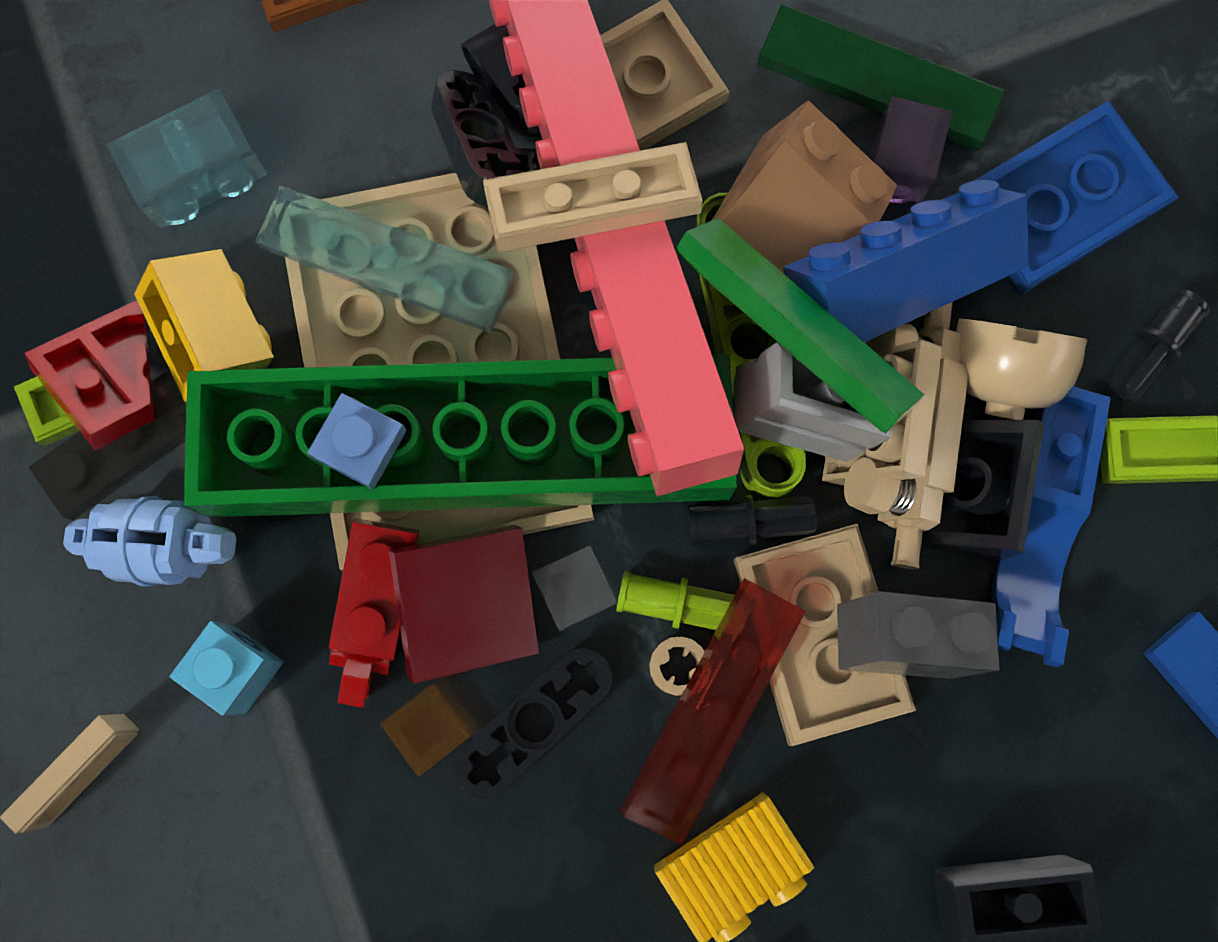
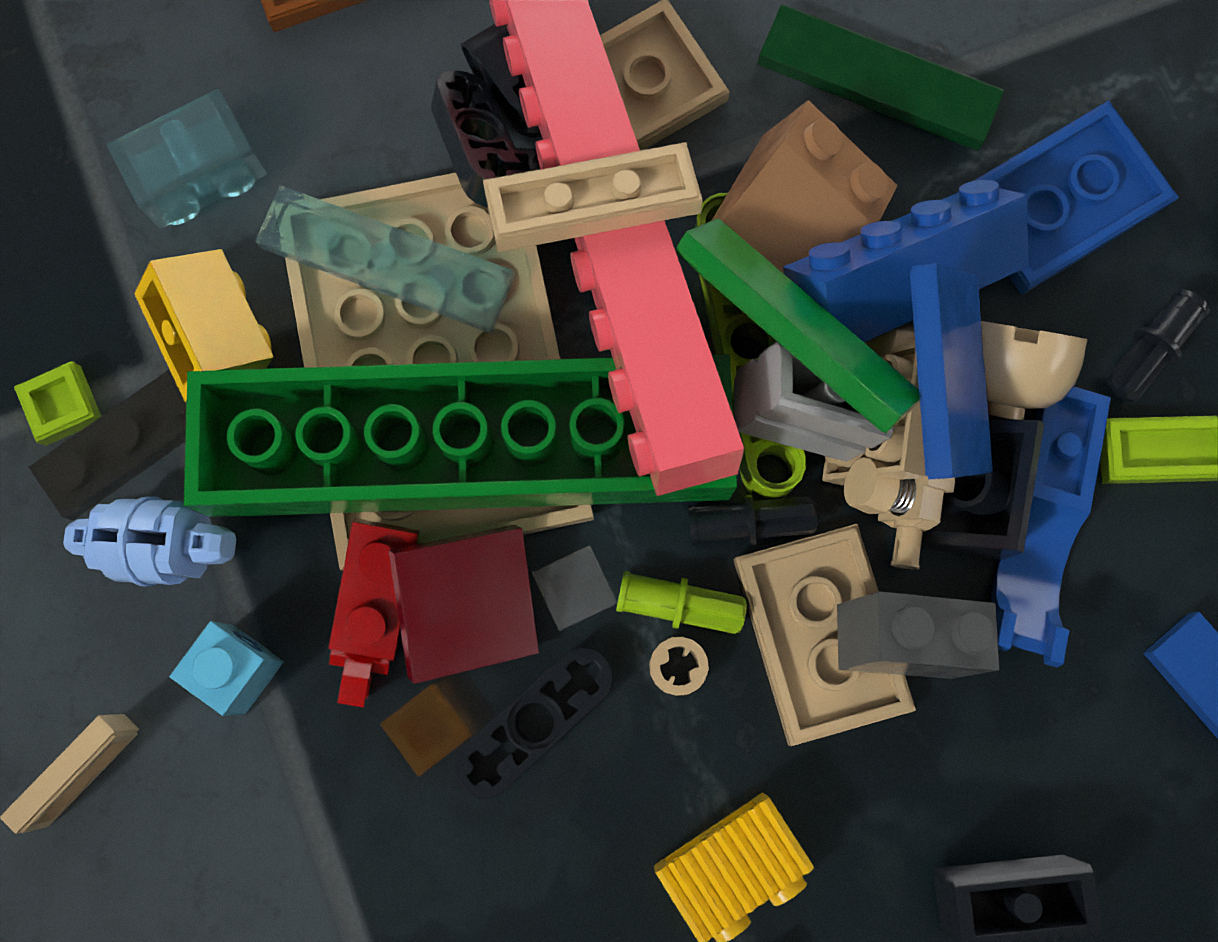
(100, 374): red wing -> none
(357, 441): medium blue plate -> none
(712, 711): clear red tile -> none
(910, 146): clear purple brick -> none
(950, 371): none -> blue tile

